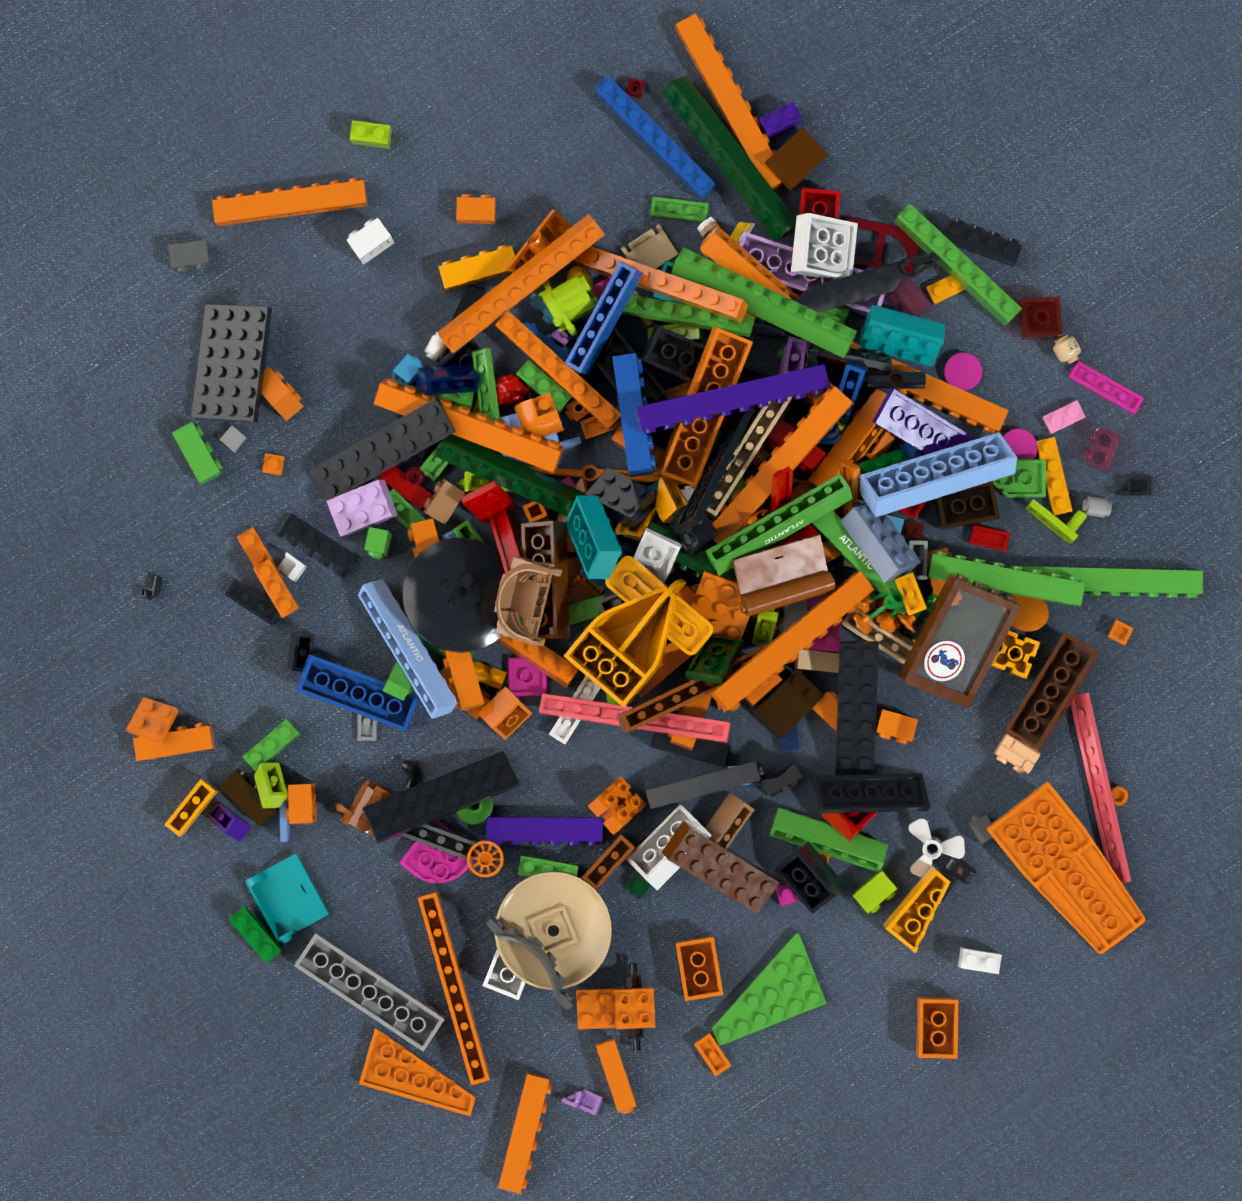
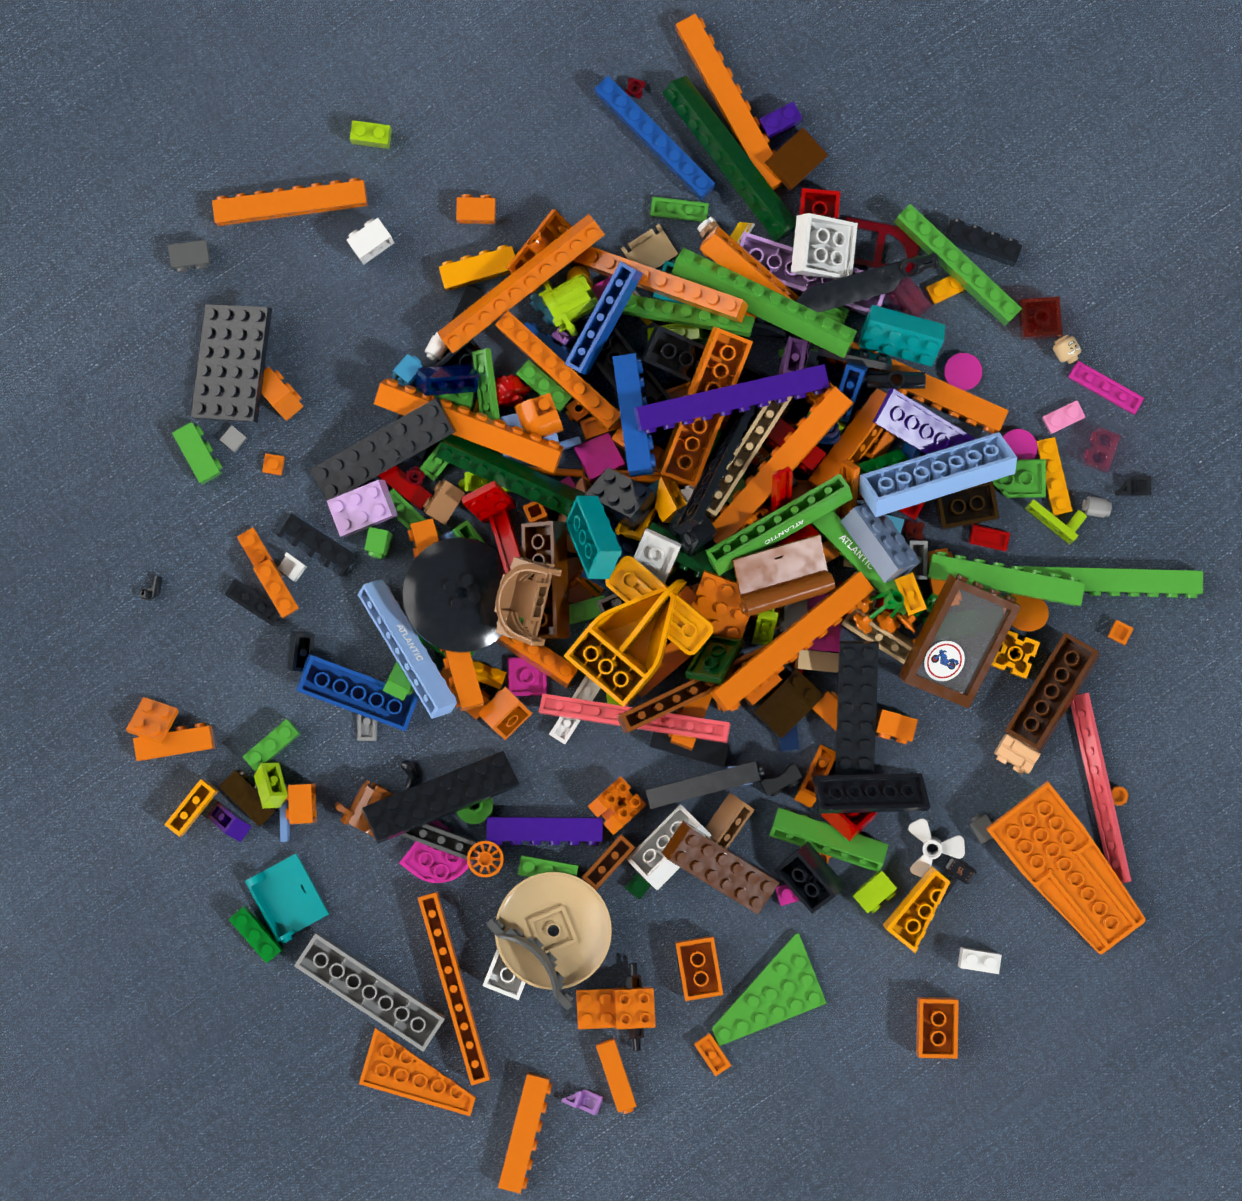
(598, 456): none -> dark pink tile
(819, 766): none -> orange slope

